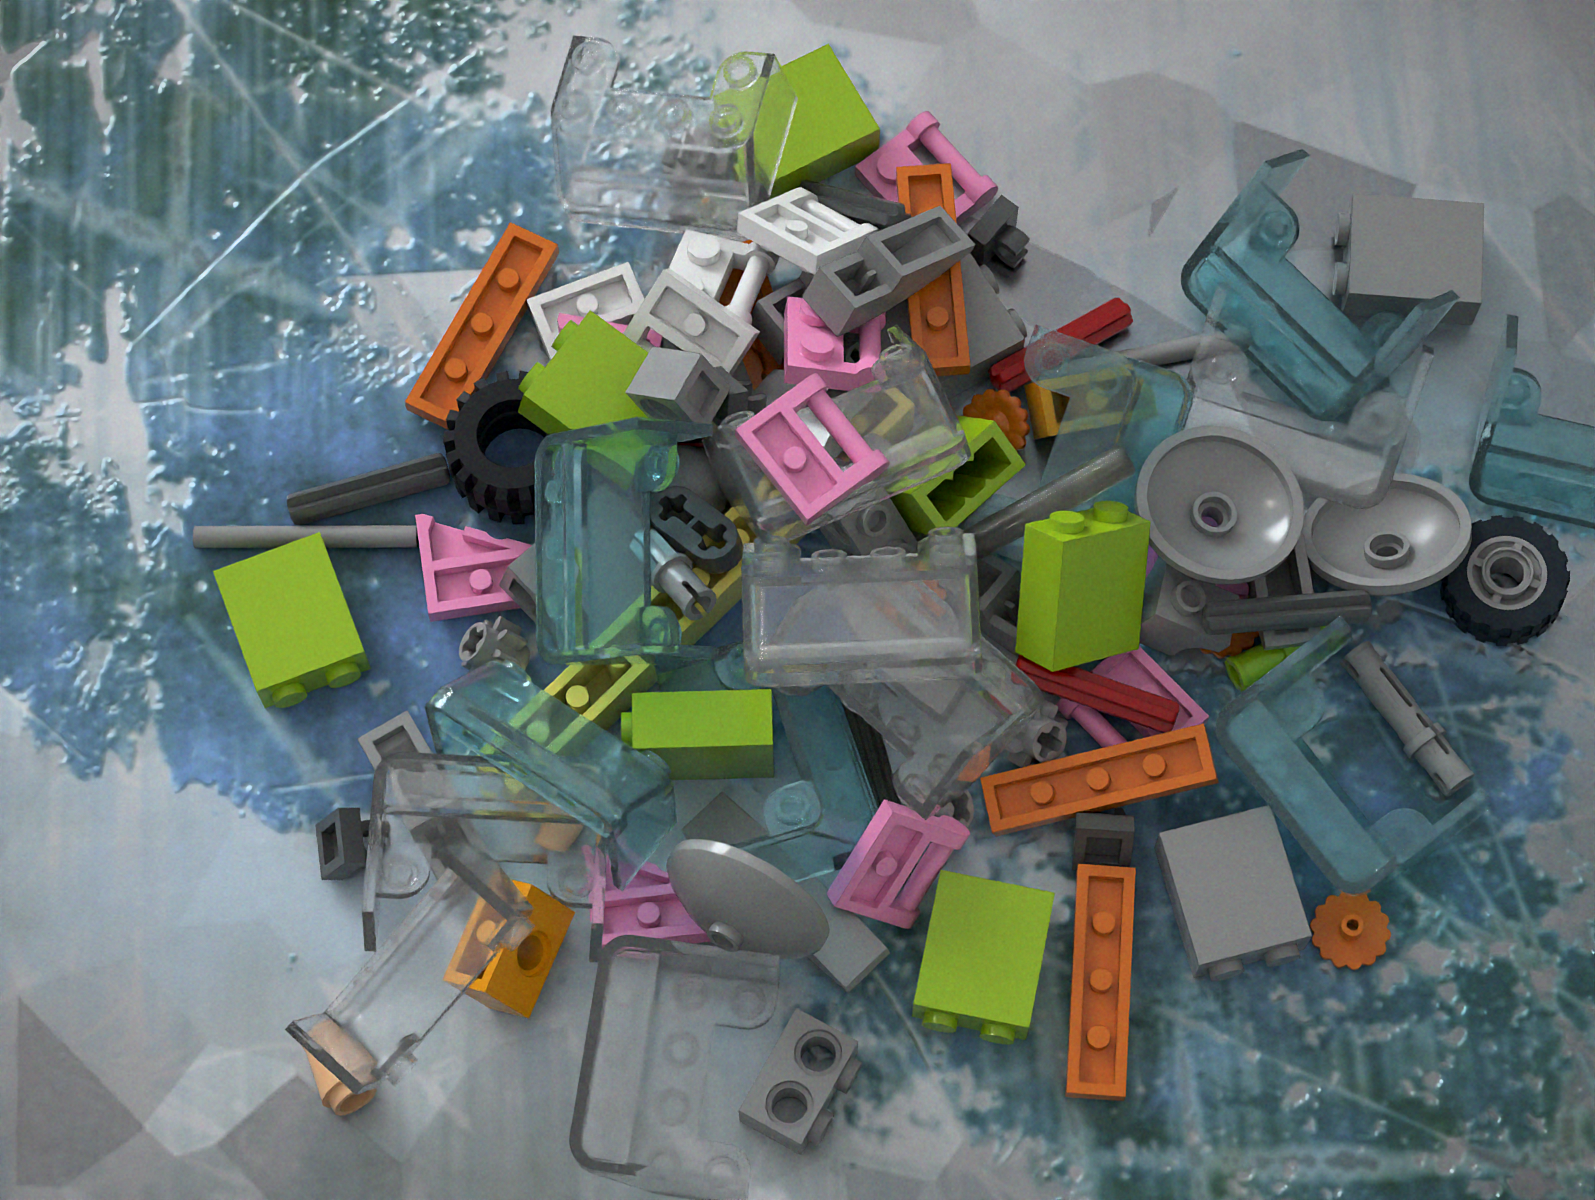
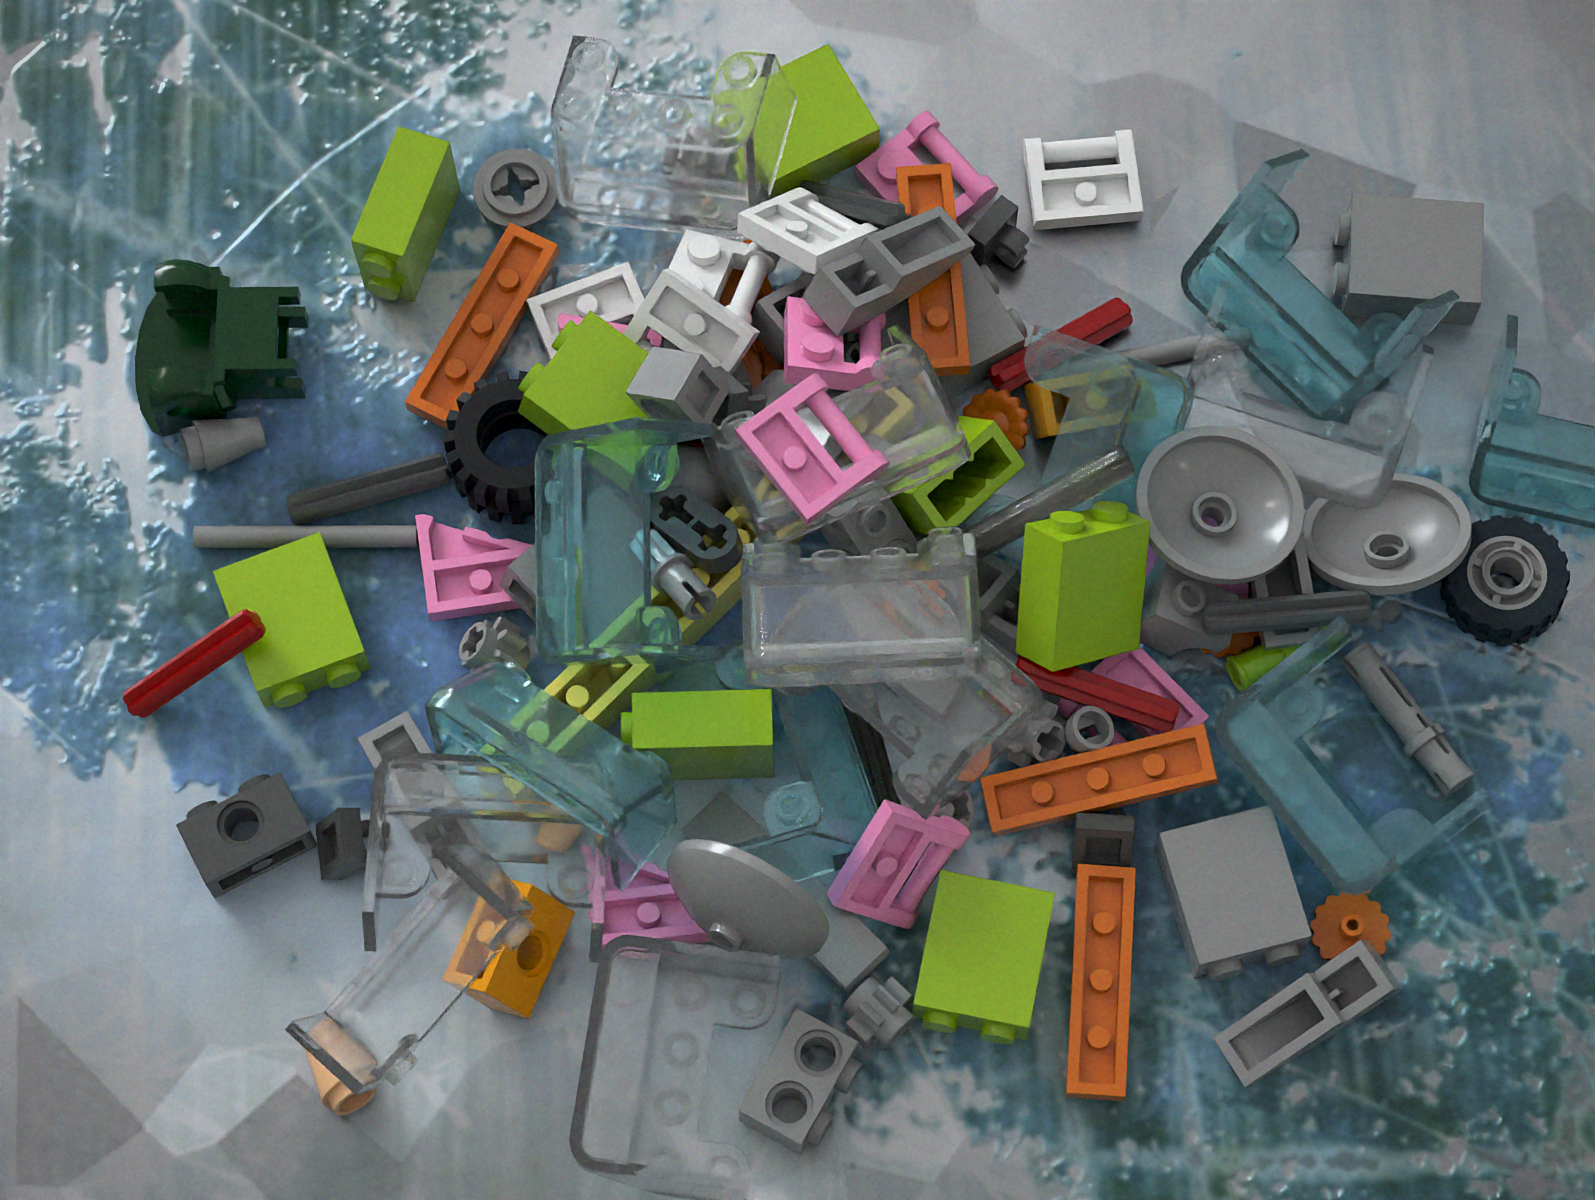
(194, 663): none -> red axle
(212, 346): none -> dark green piece
(220, 441): none -> light grey cone
(231, 863): none -> dark grey brick
(405, 214): none -> lime brick
(531, 172): none -> light grey gear
(878, 1012): none -> light grey gear
(1083, 193): none -> white plate
(1084, 719): none -> light grey hinge
(1307, 1012): none -> light grey slope

